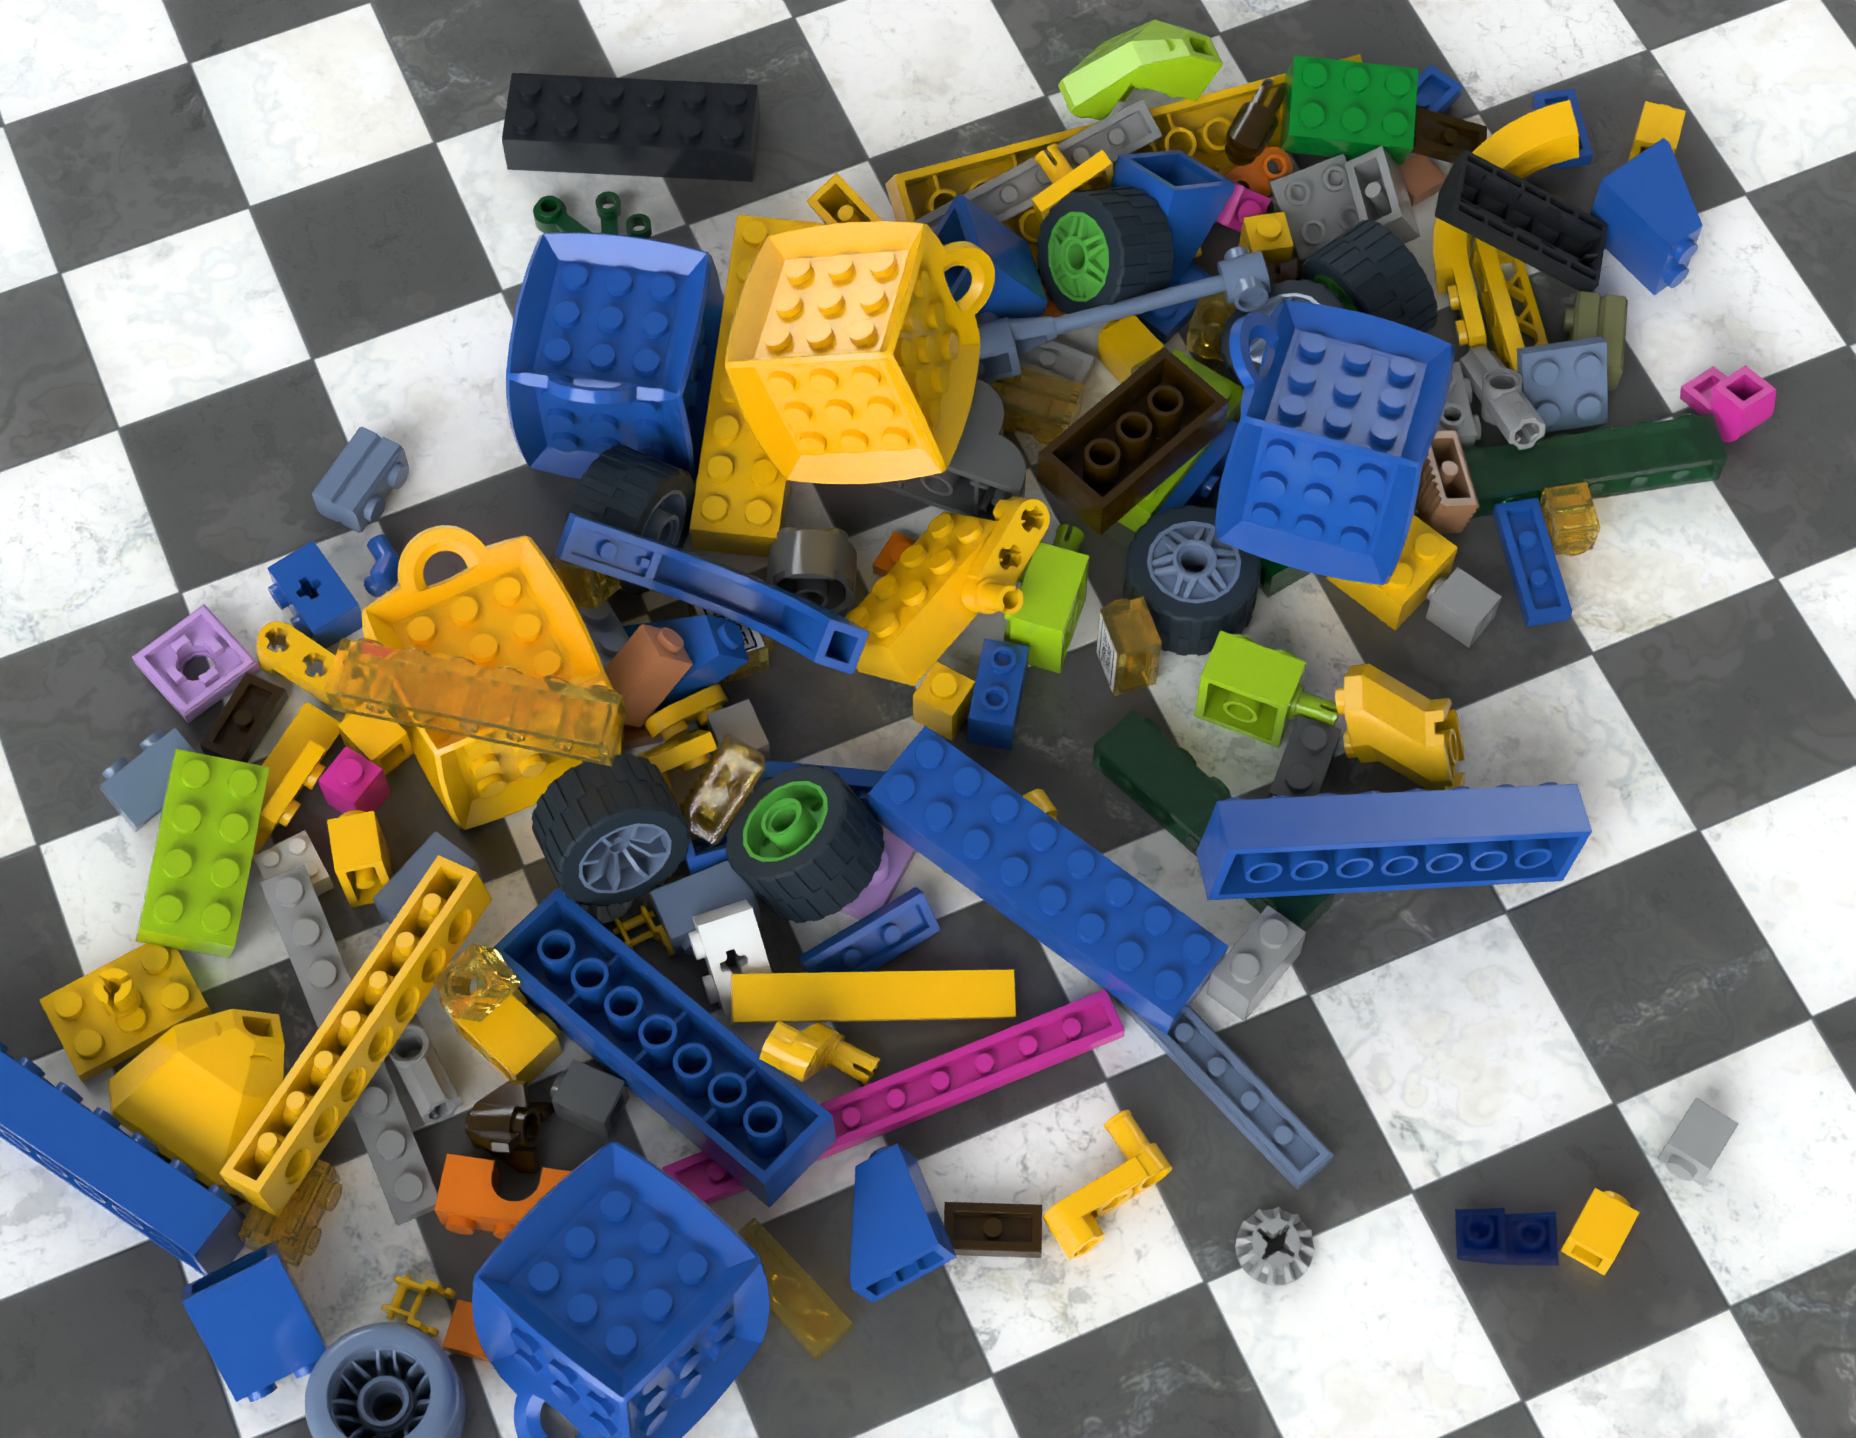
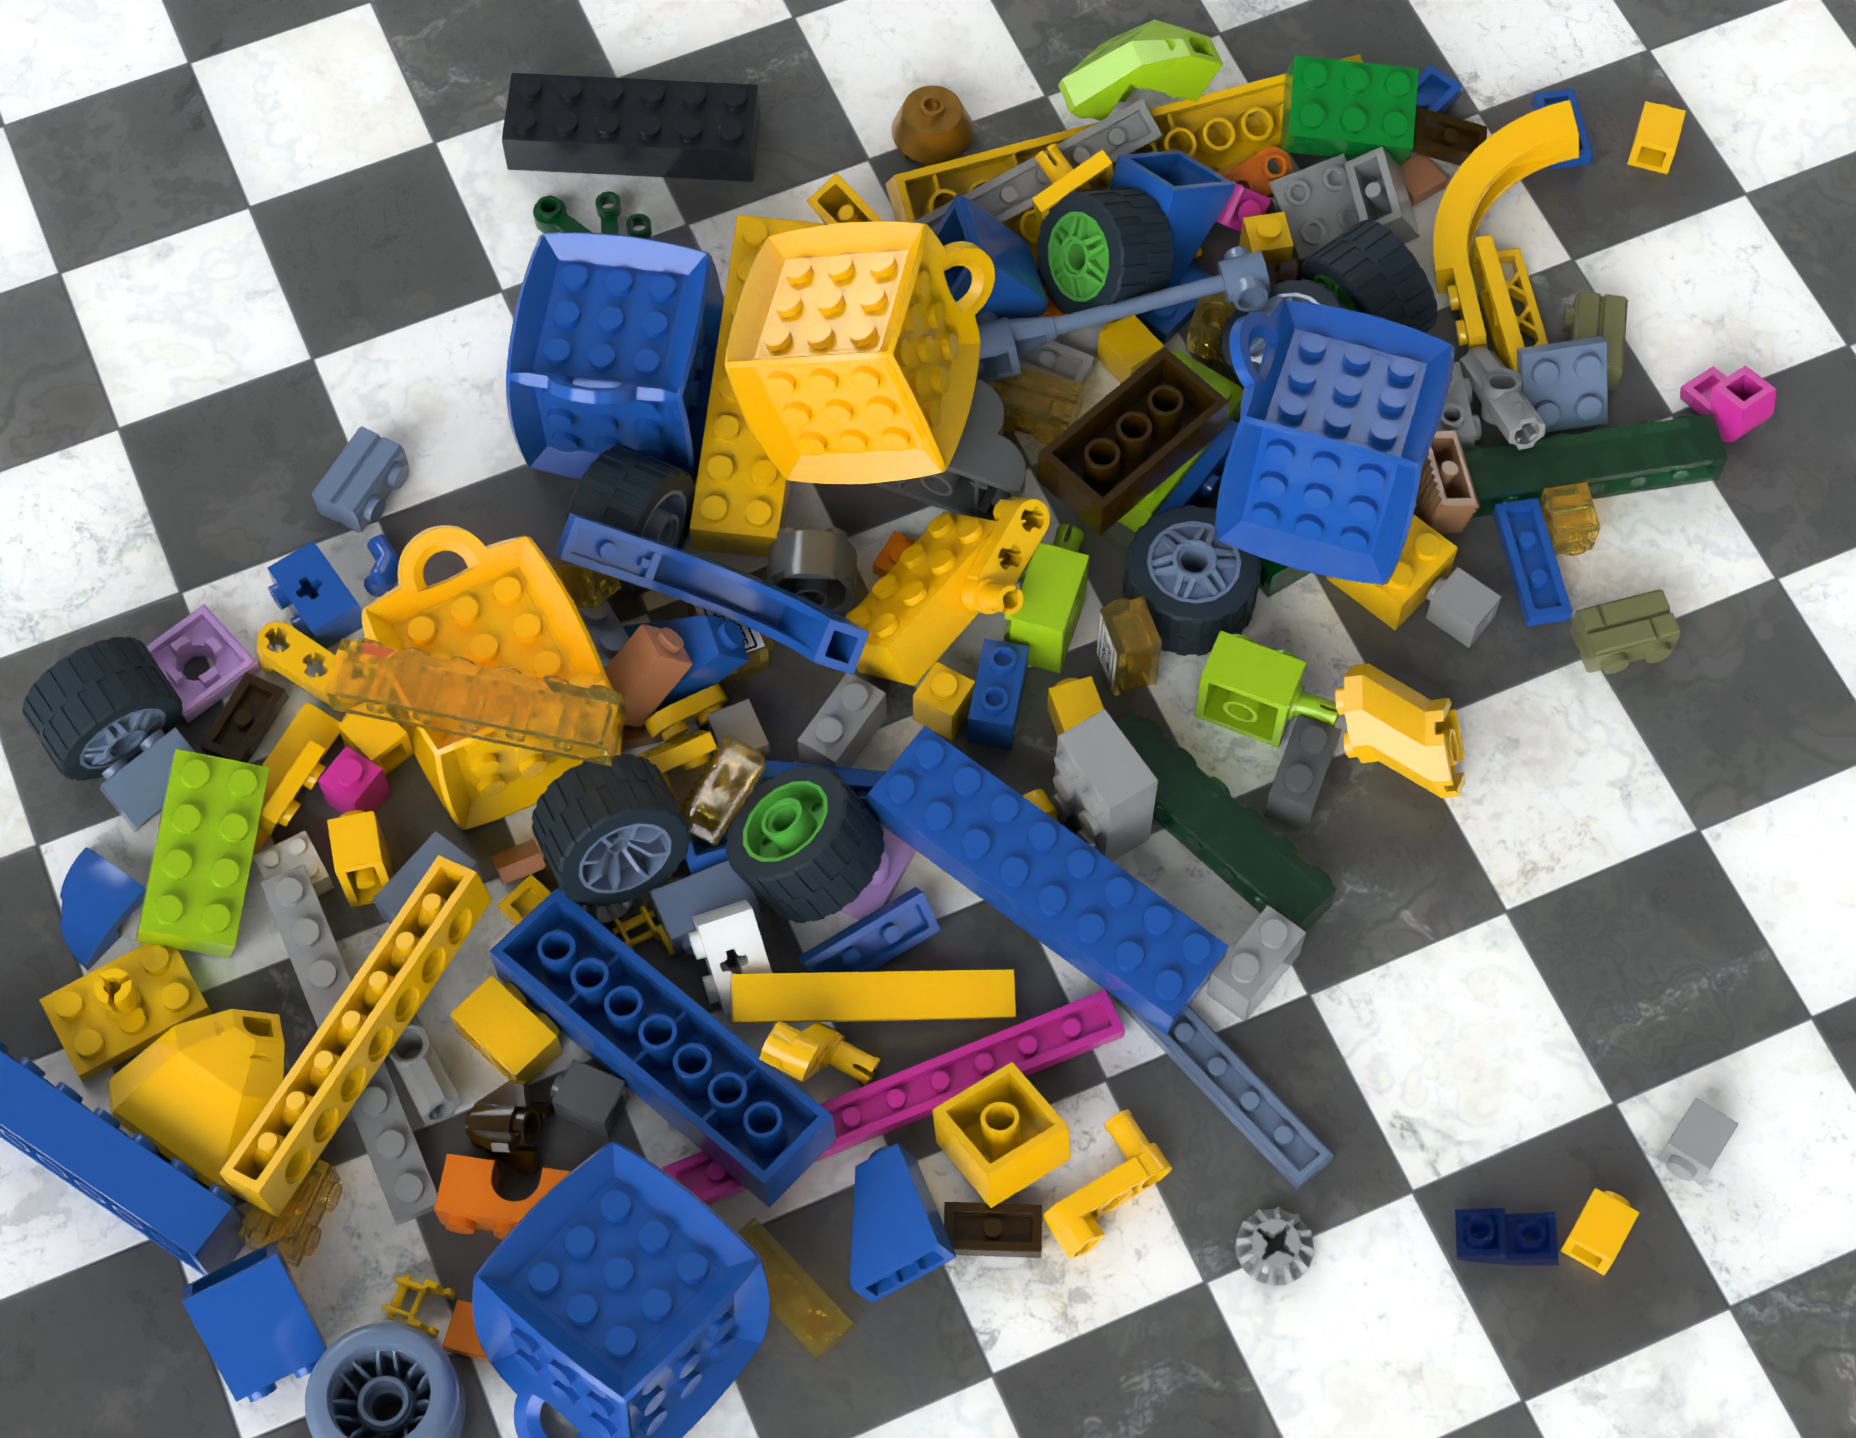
(95, 904): none -> blue brick
(100, 706): none -> black wheel
(493, 978): clear yellow brick -> none
(518, 861): none -> nougat tile
(523, 900): none -> yellow plate
(843, 724): none -> light grey brick
(932, 126): none -> pearl gold cone
(1001, 1134): none -> yellow brick
(1072, 703): none -> yellow brick
(1103, 786): none -> light grey brick
(1253, 125): dark brown arm -> none
(1391, 840): blue brick -> none
(1523, 221): black piece -> none
(1625, 632): none -> olive brick
(1649, 218): blue slope -> none

